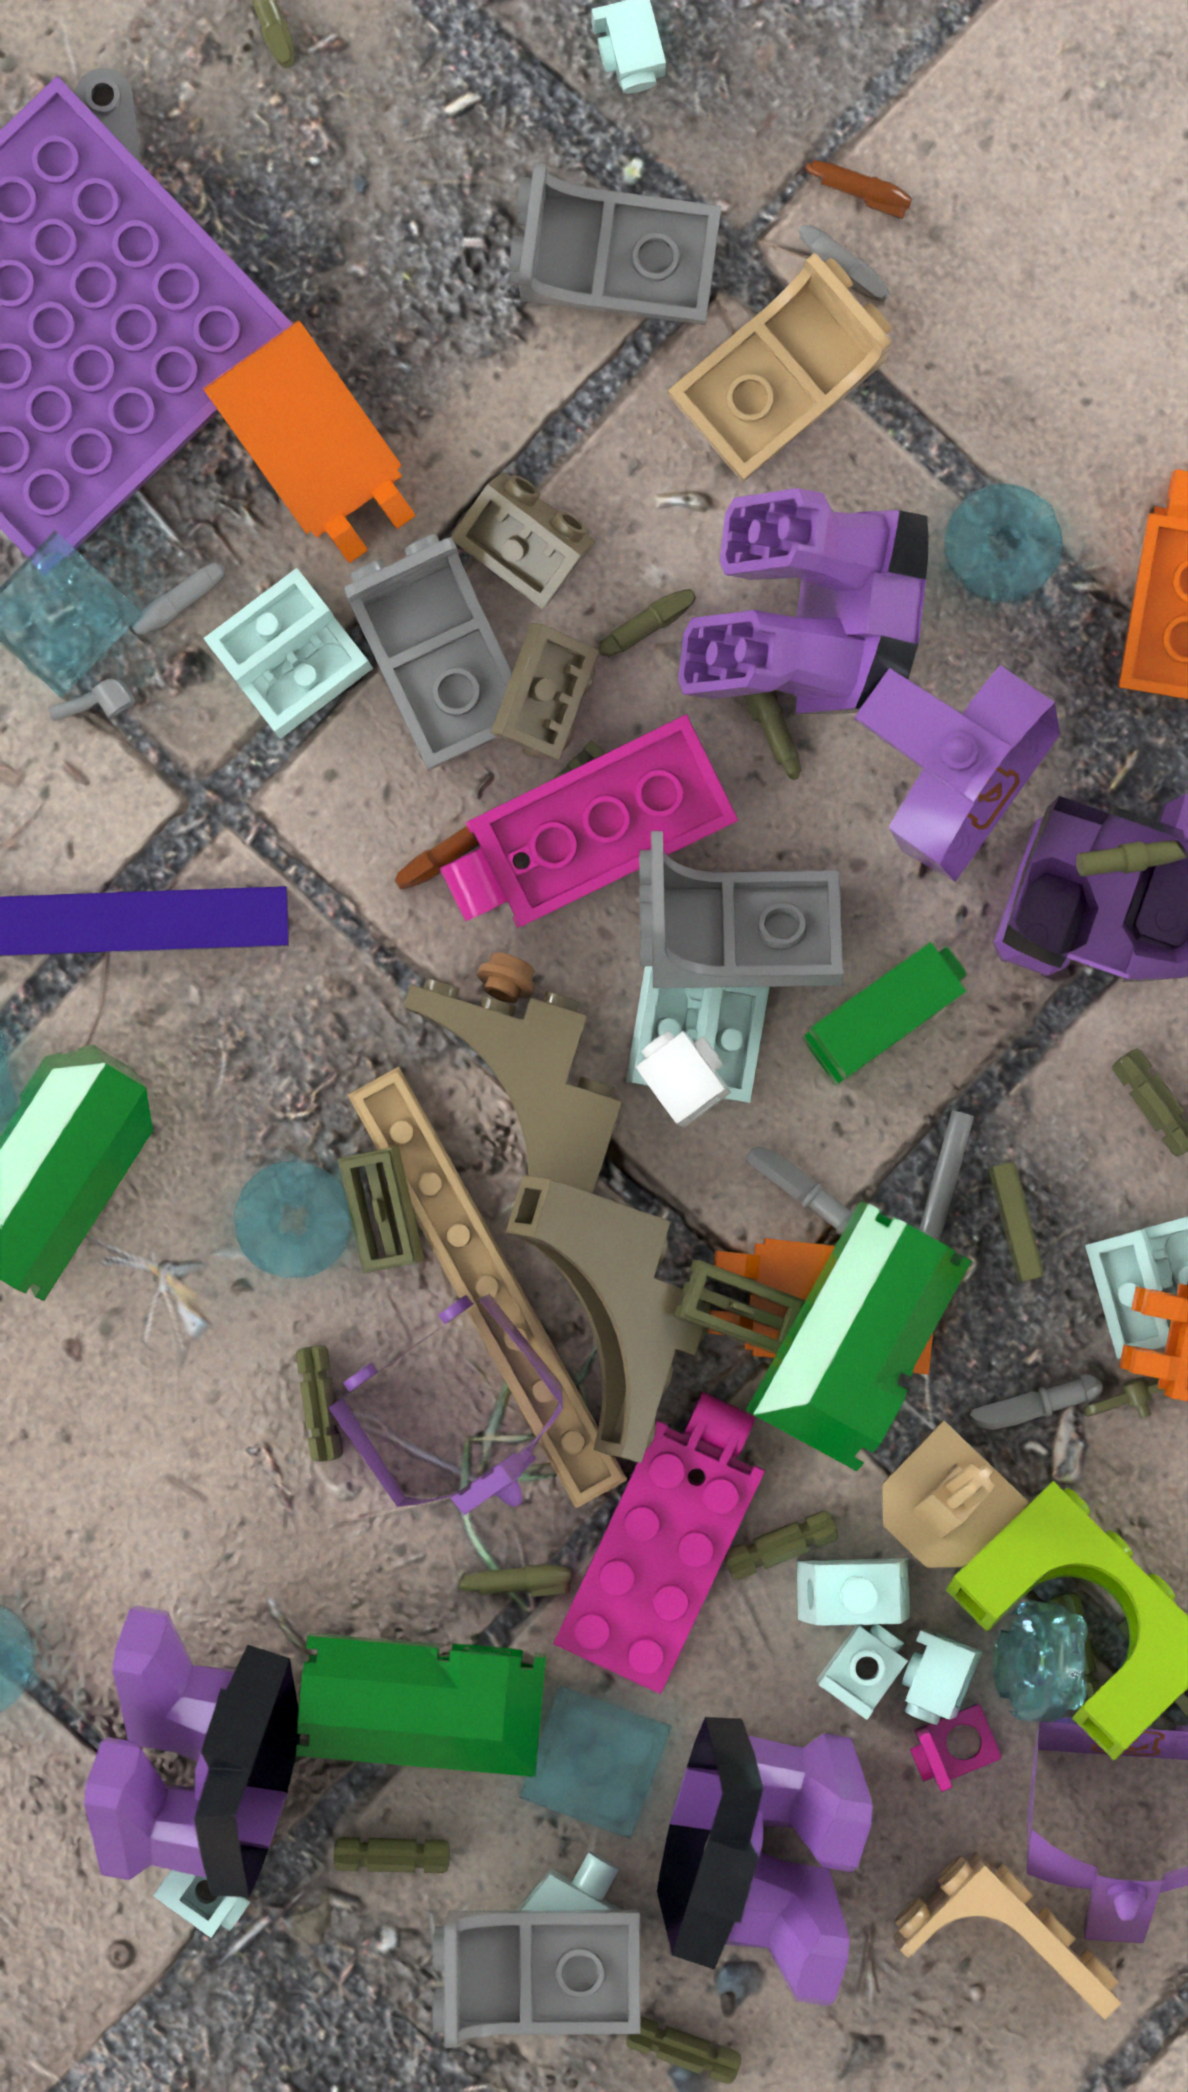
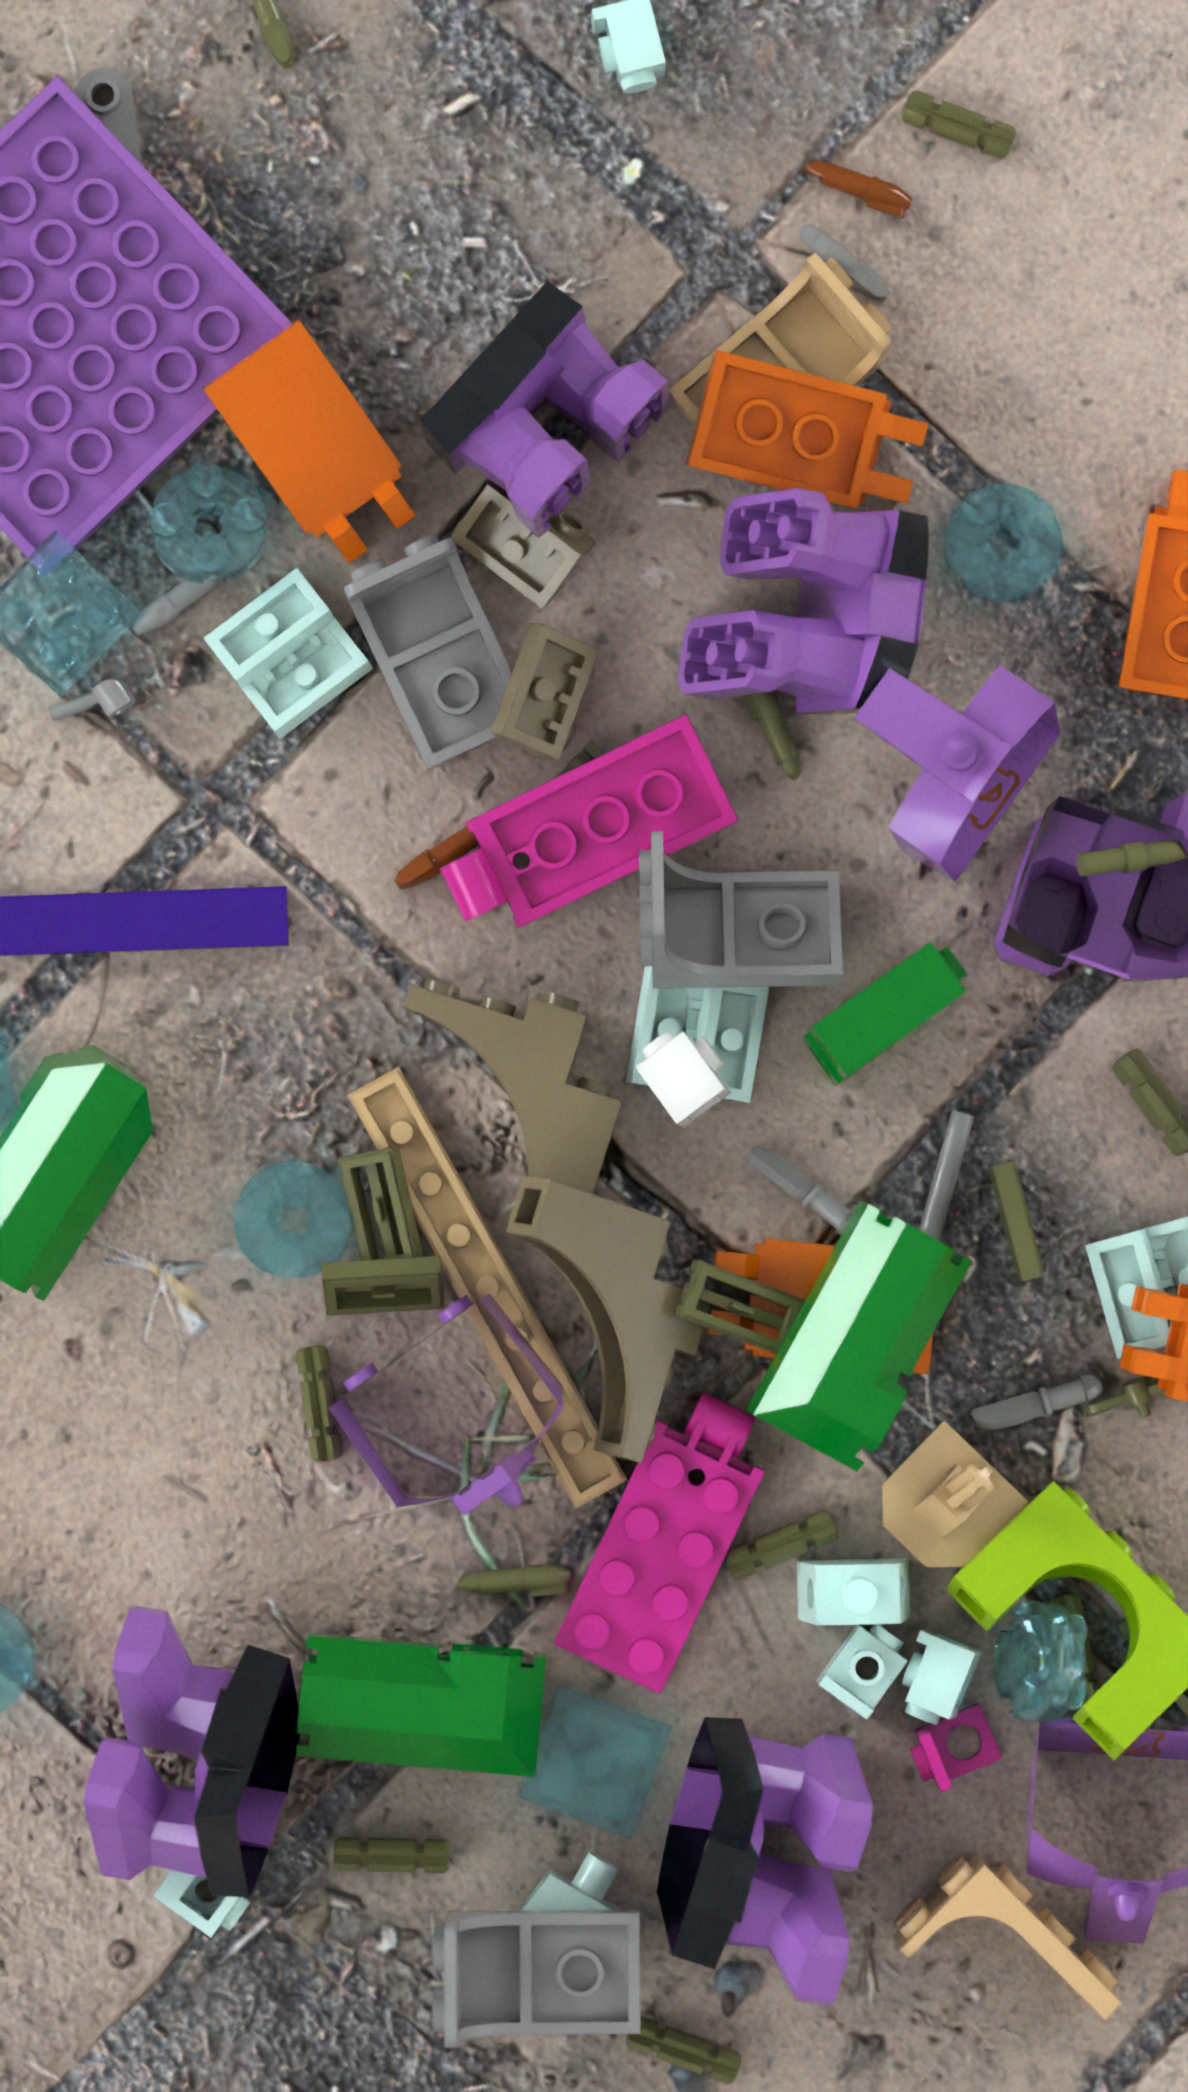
(210, 556): none -> clear light blue plate
(383, 1285): none -> olive tile
(507, 977): medium nougat plate -> none
(537, 360): none -> medium lavender piece
(613, 250): light grey bracket -> none
(657, 616): olive piece -> none
(797, 431): none -> orange tile
(958, 124): none -> olive axle

